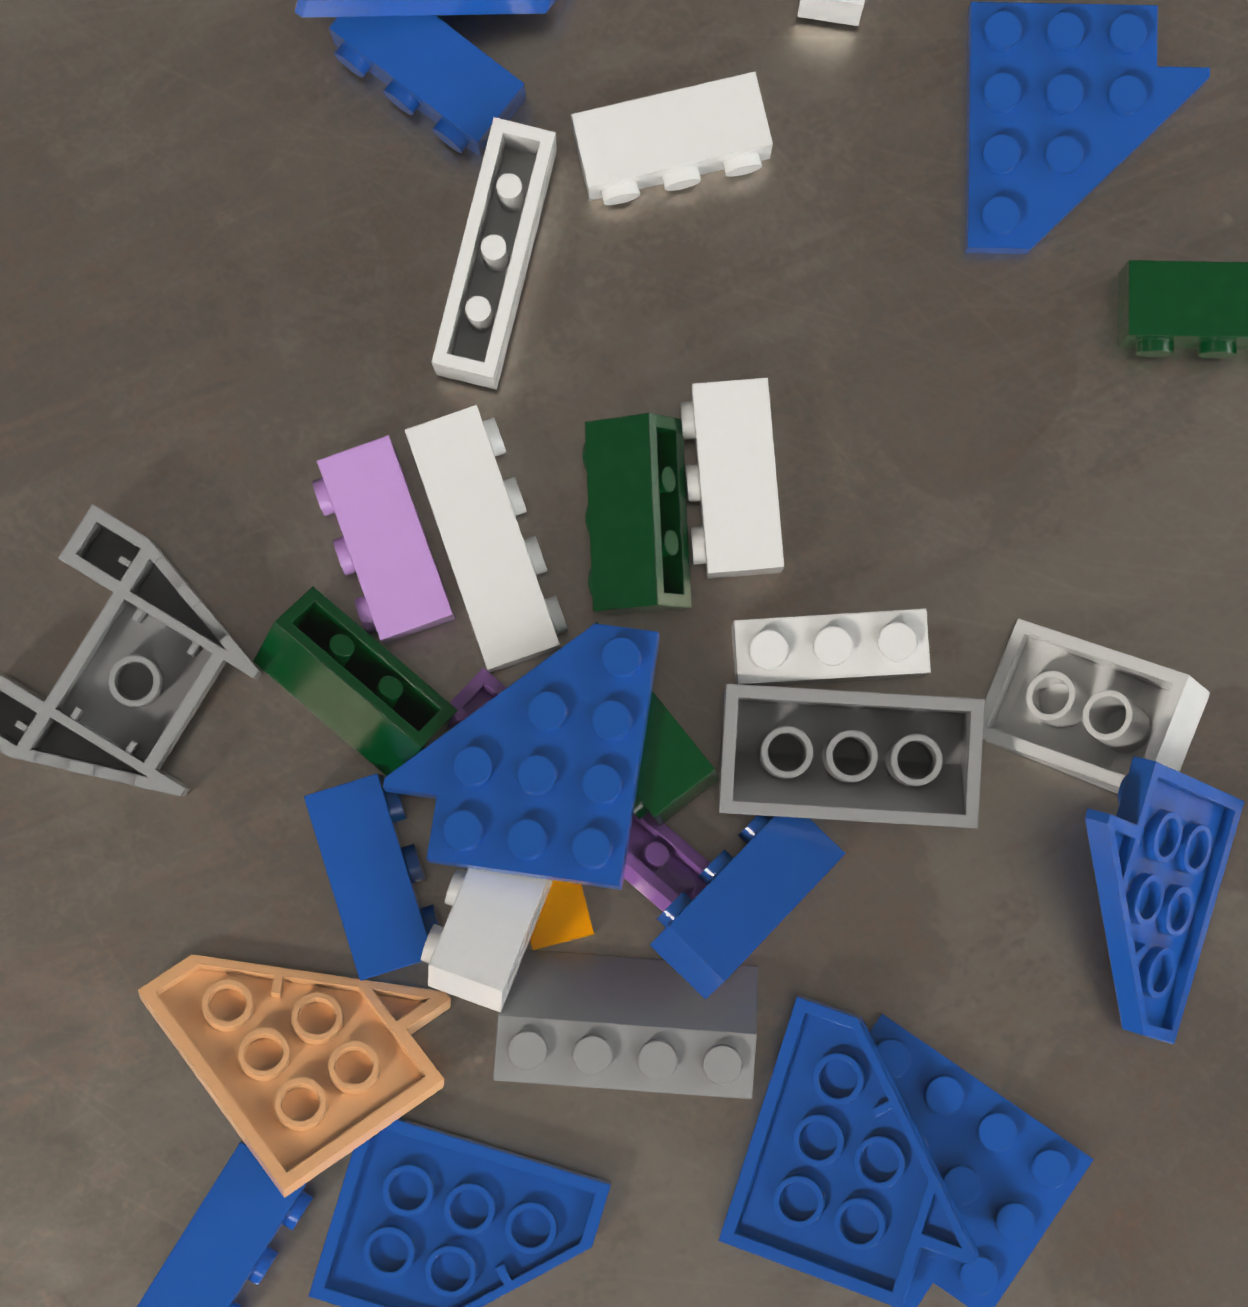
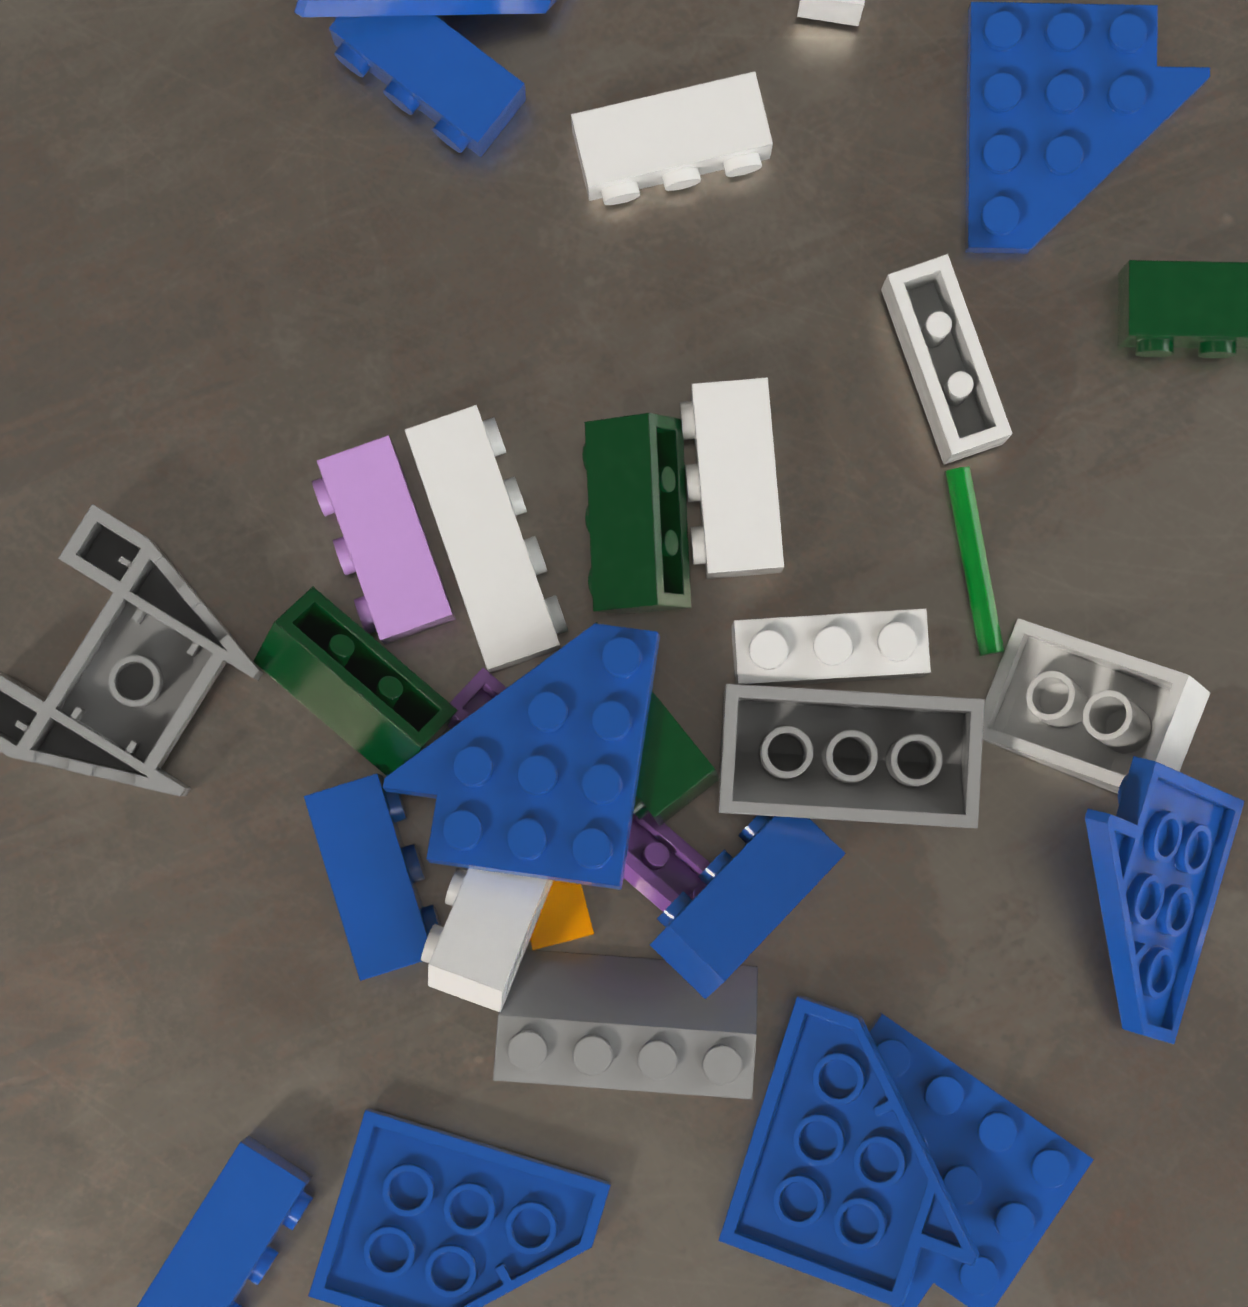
(298, 1055): light nougat wing -> none
(495, 253): white brick -> none
(946, 359): none -> white brick
(974, 561): none -> green bar

